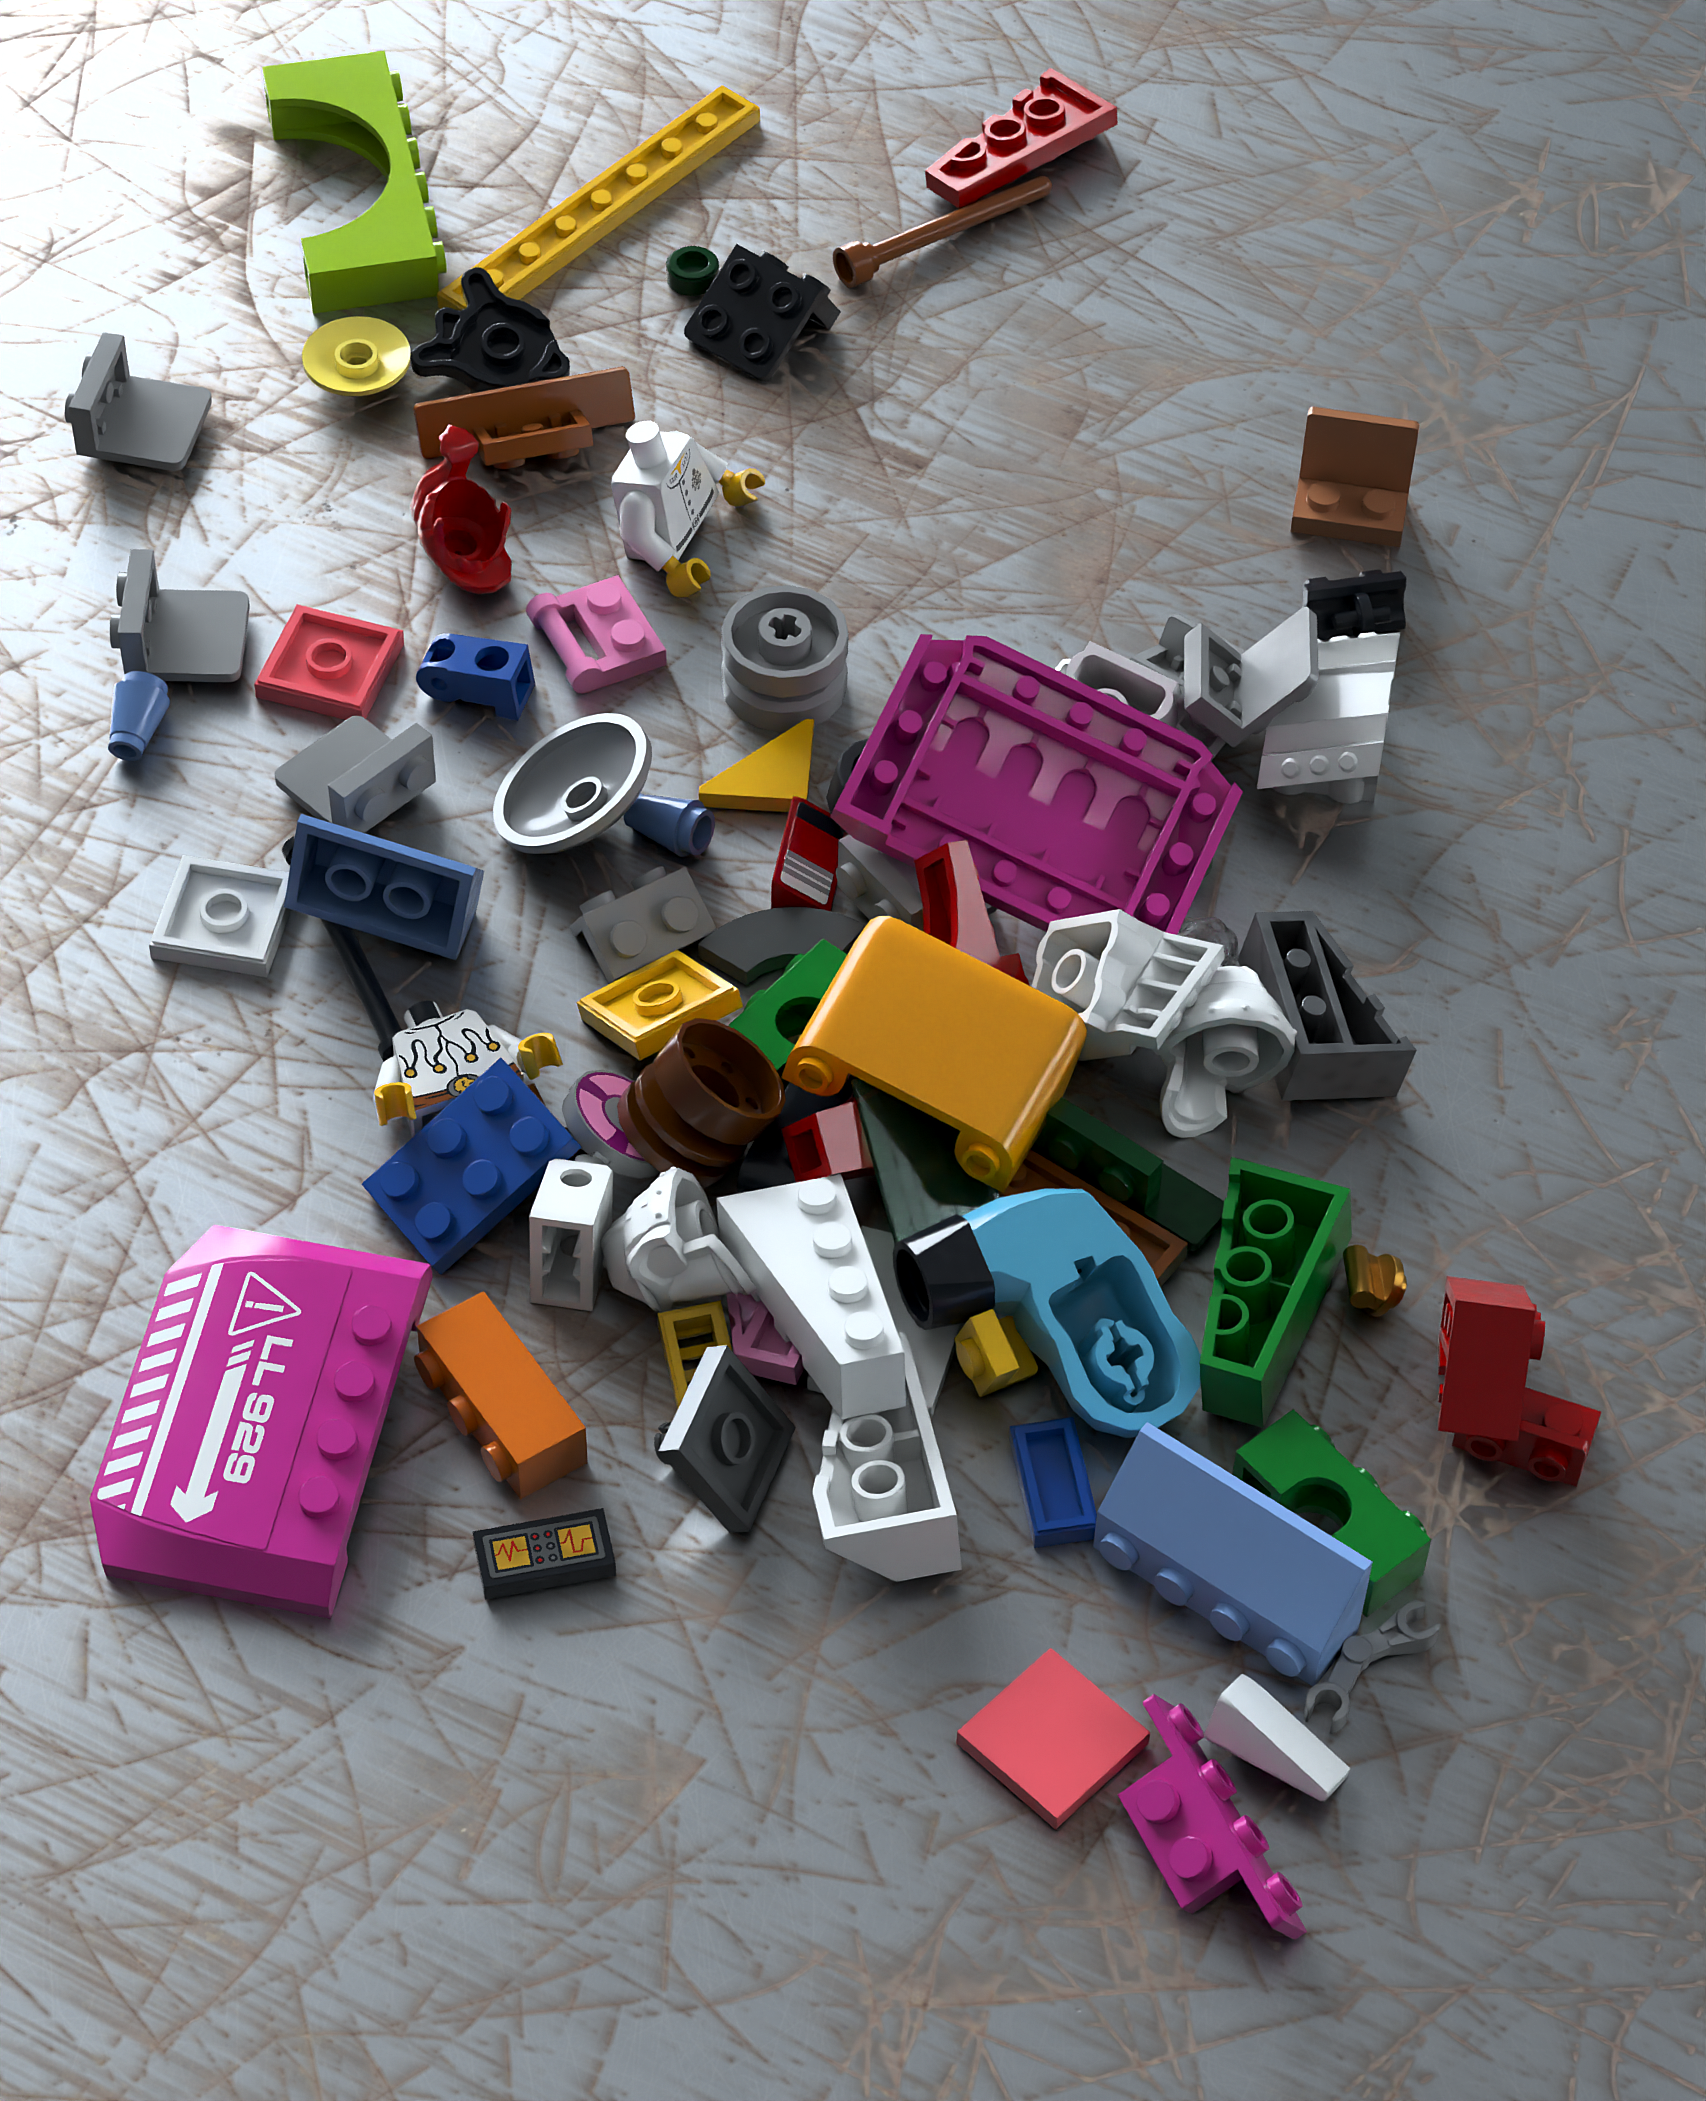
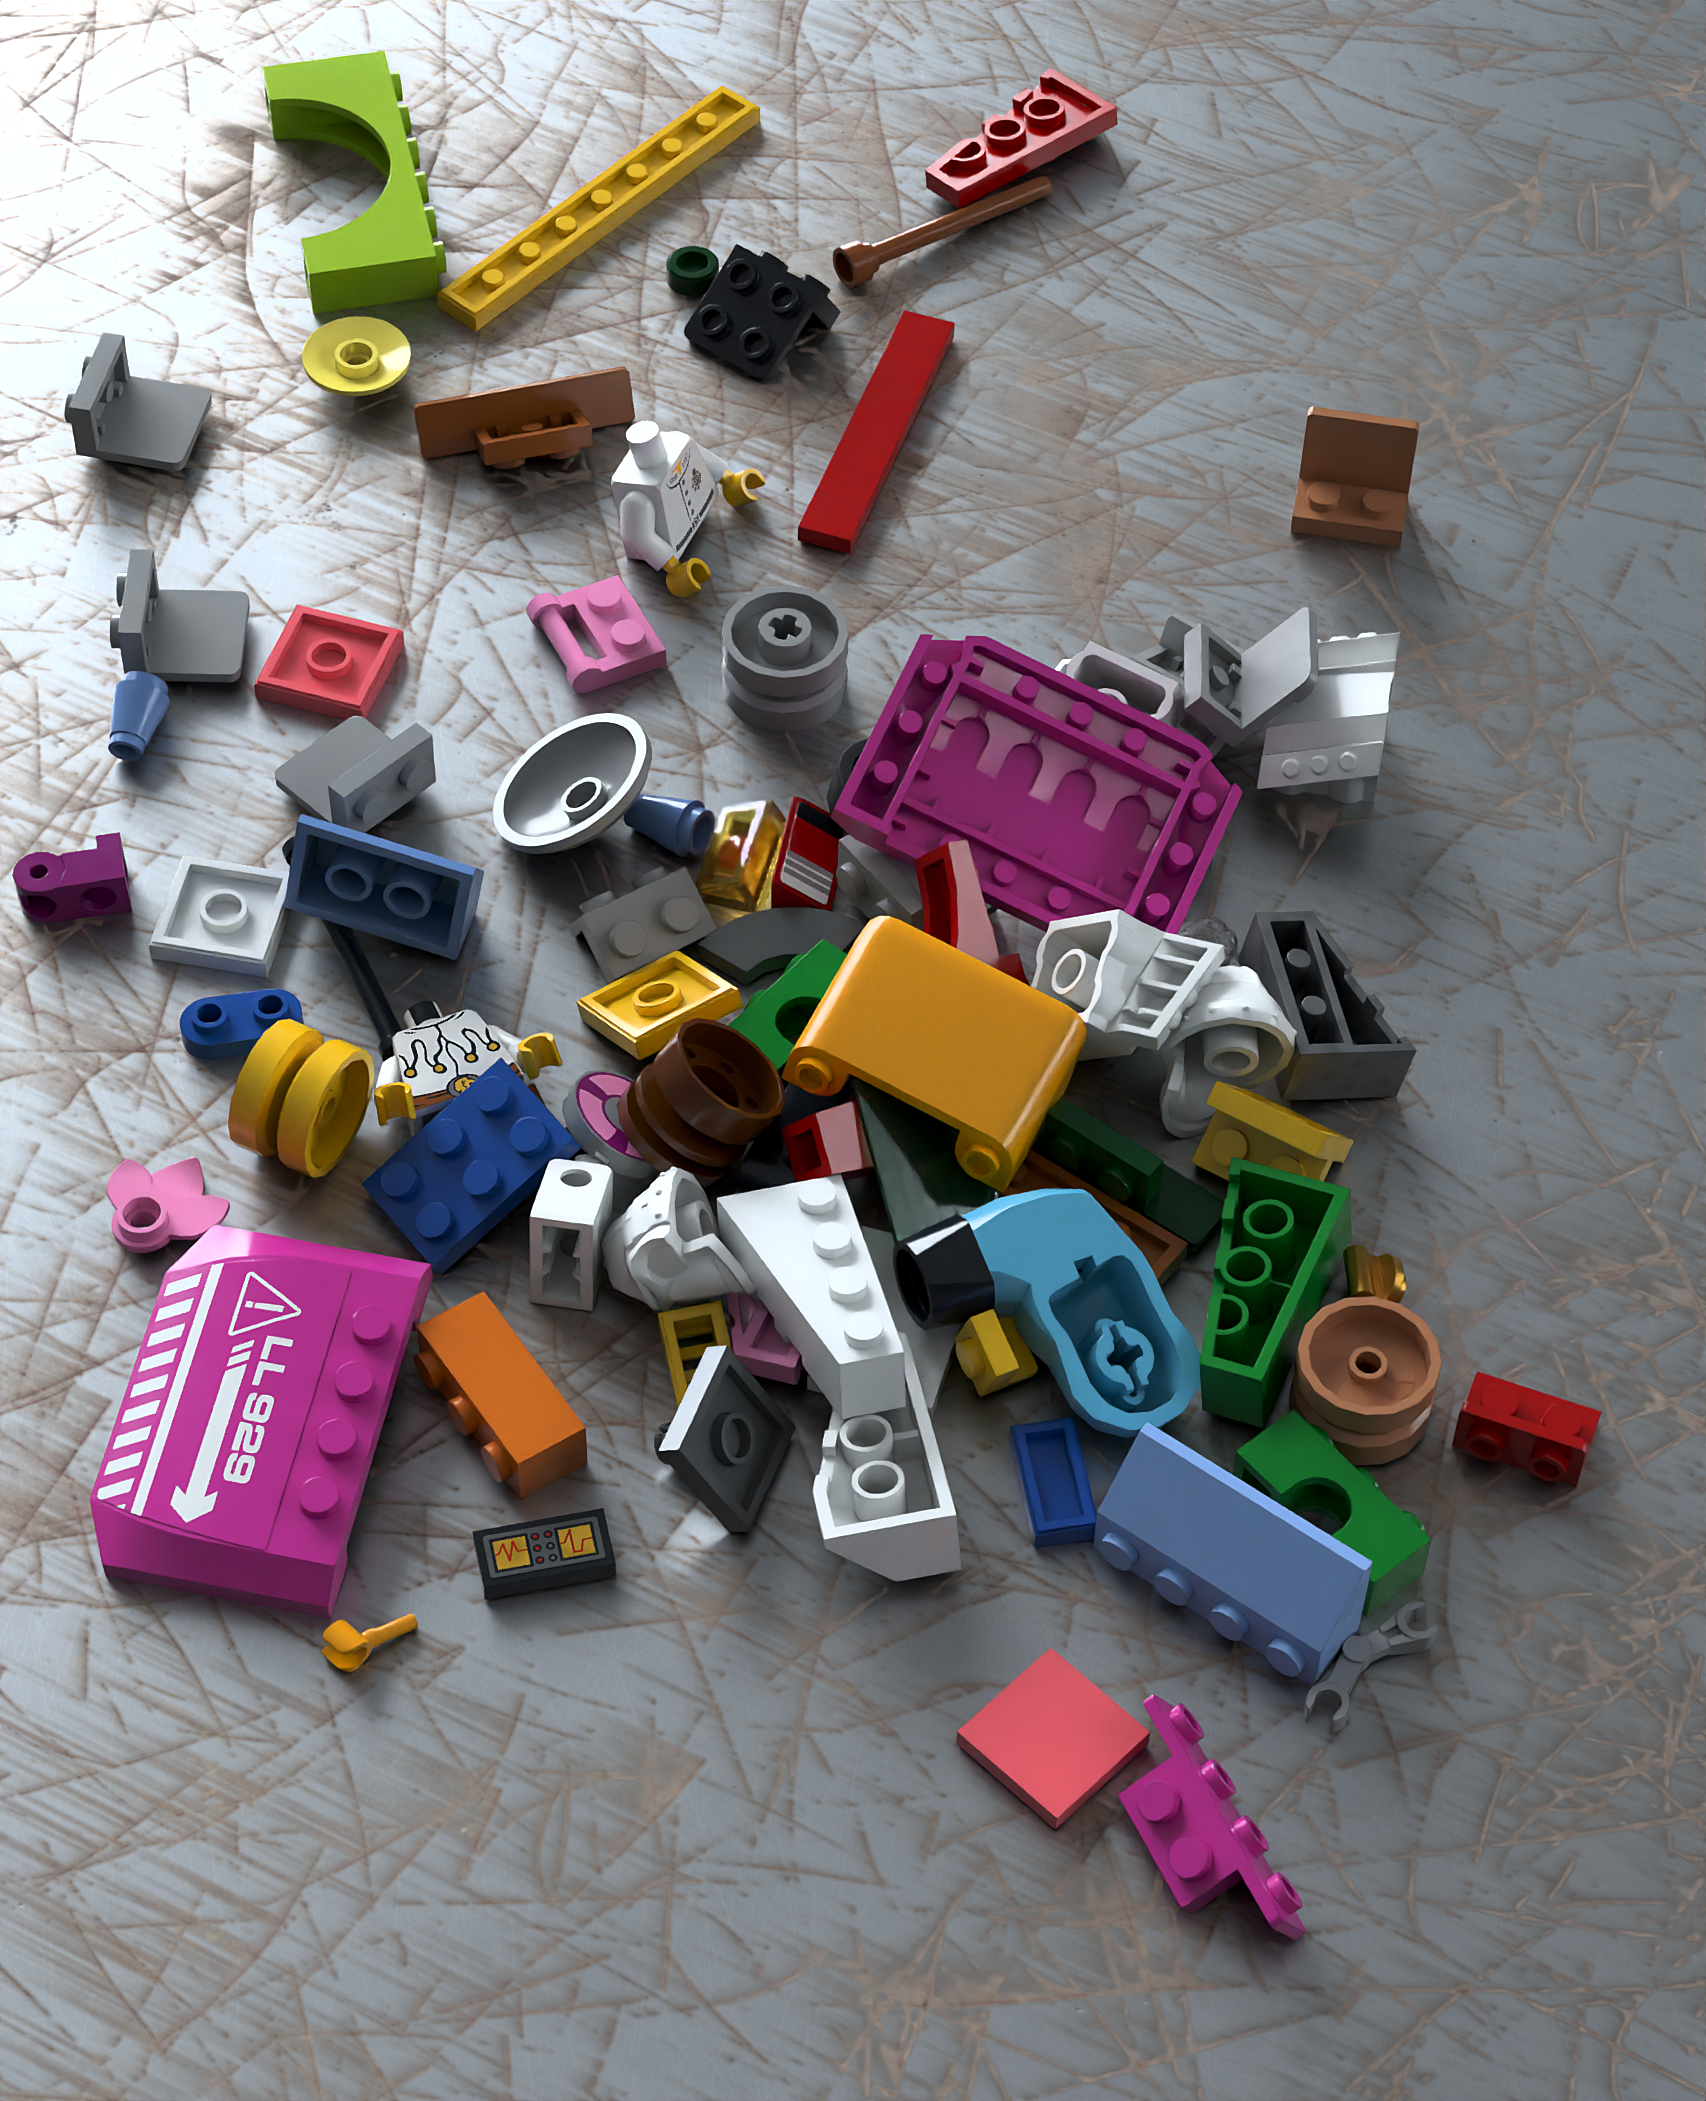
(74, 882): none -> magenta leg
(166, 1200): none -> bright pink plate
(238, 1021): none -> blue plate
(301, 1098): none -> yellow wheel
(350, 1648): none -> light orange hand
(460, 519): red piece -> none
(478, 672): blue leg -> none
(490, 341): black tile -> none
(742, 856): none -> clear yellow slope
(767, 776): yellow tile -> none
(876, 432): none -> red tile
(1265, 1134): none -> yellow bracket
(1271, 1738): white slope -> none
(1357, 603): black hips -> none
(1367, 1377): none -> nougat wheel
(1485, 1356): red wedge -> none

